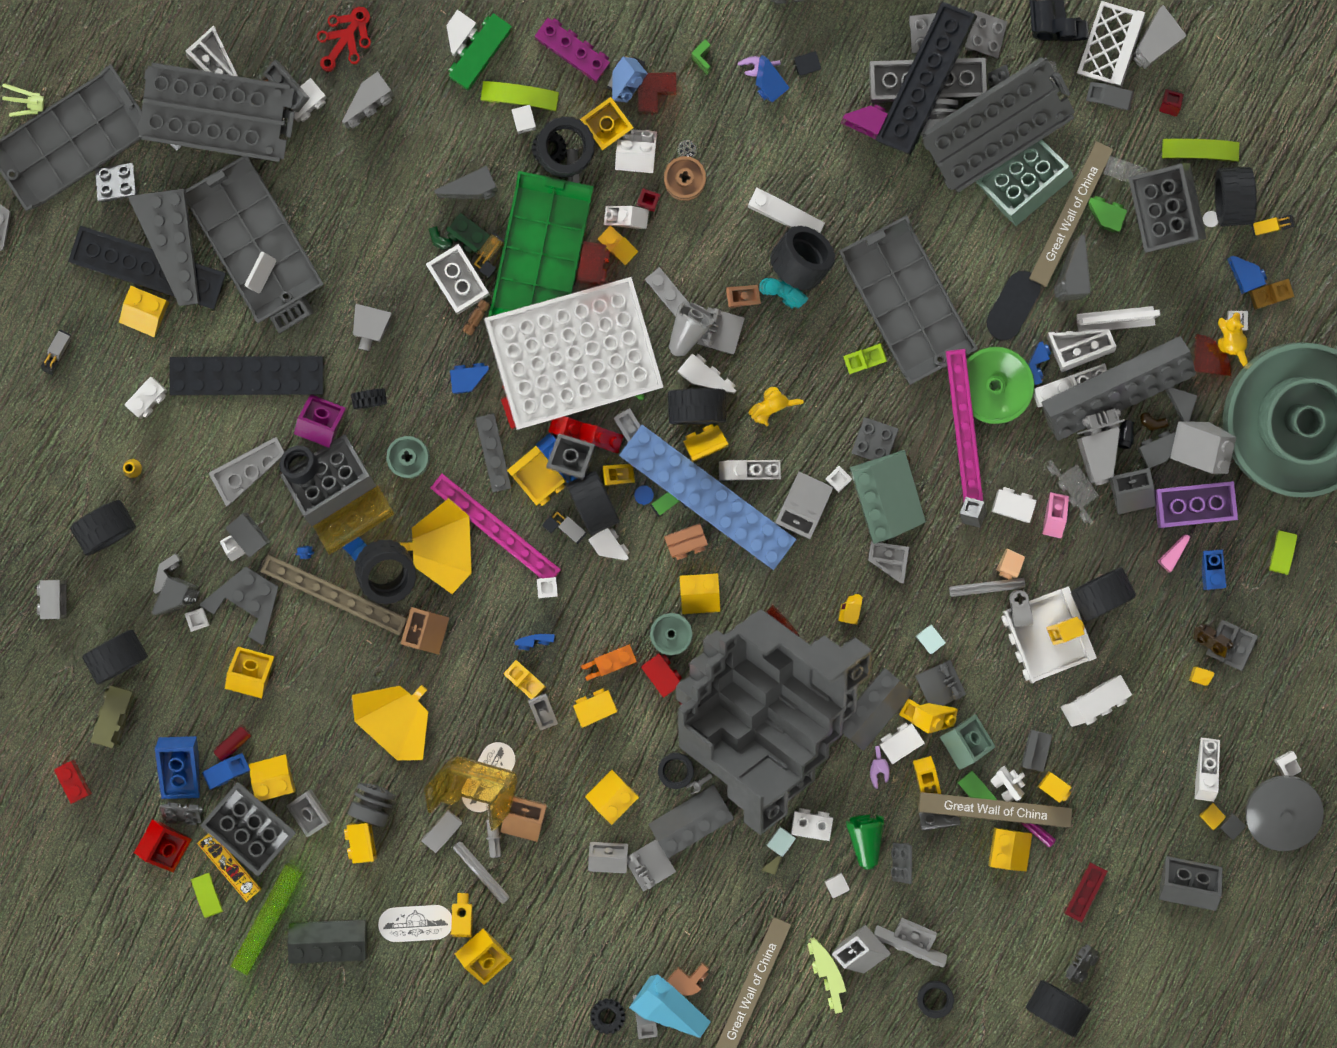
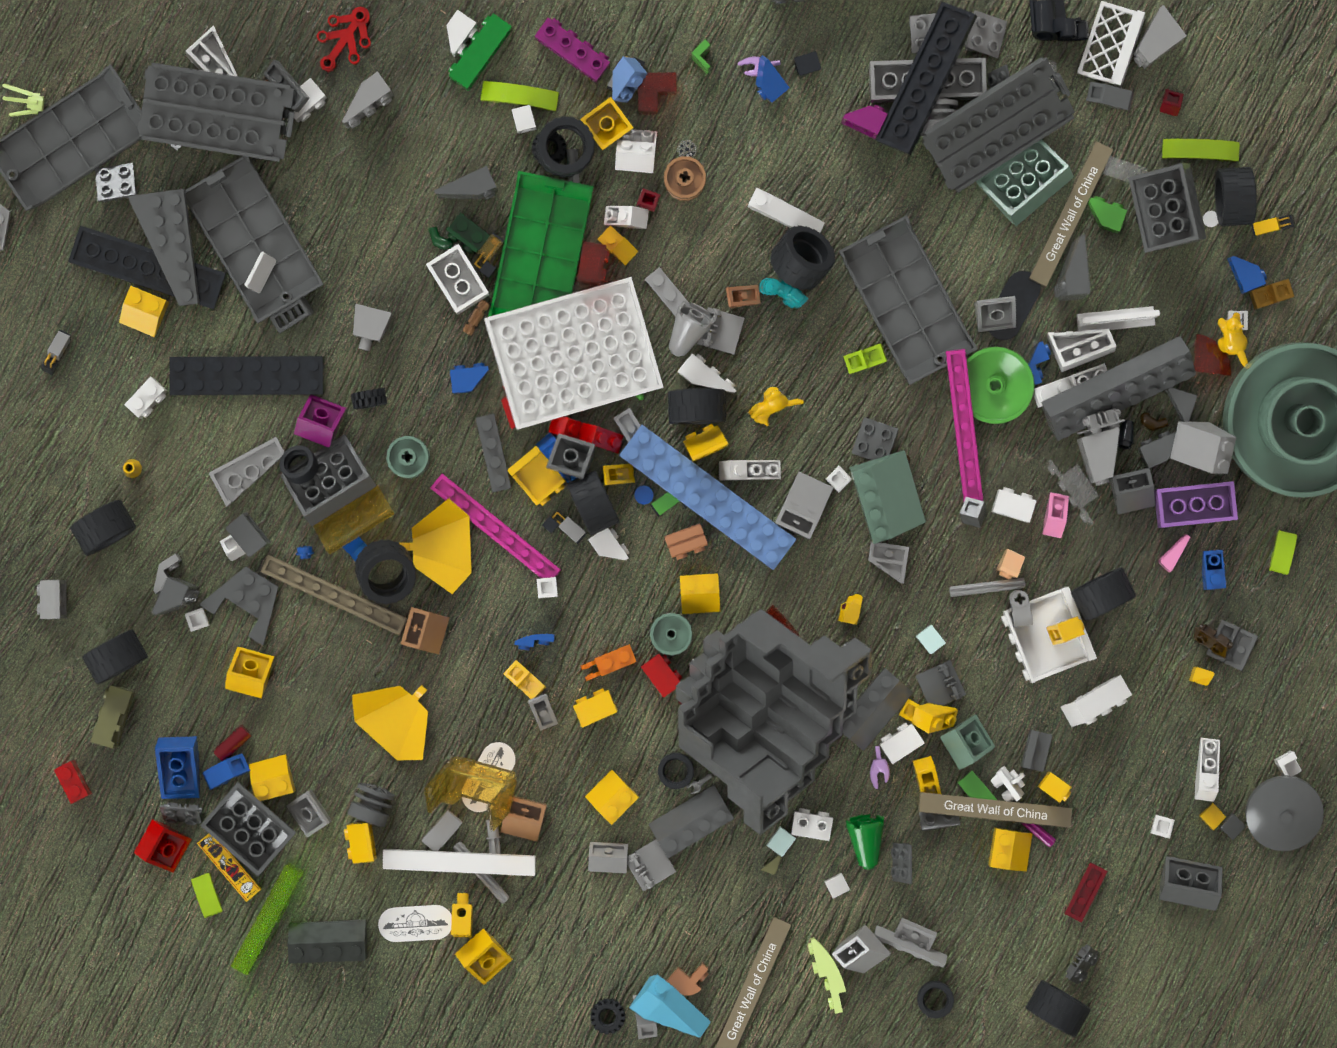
(459, 862): none -> white tile
(996, 313): none -> light grey slope
(1162, 826): none -> white tile

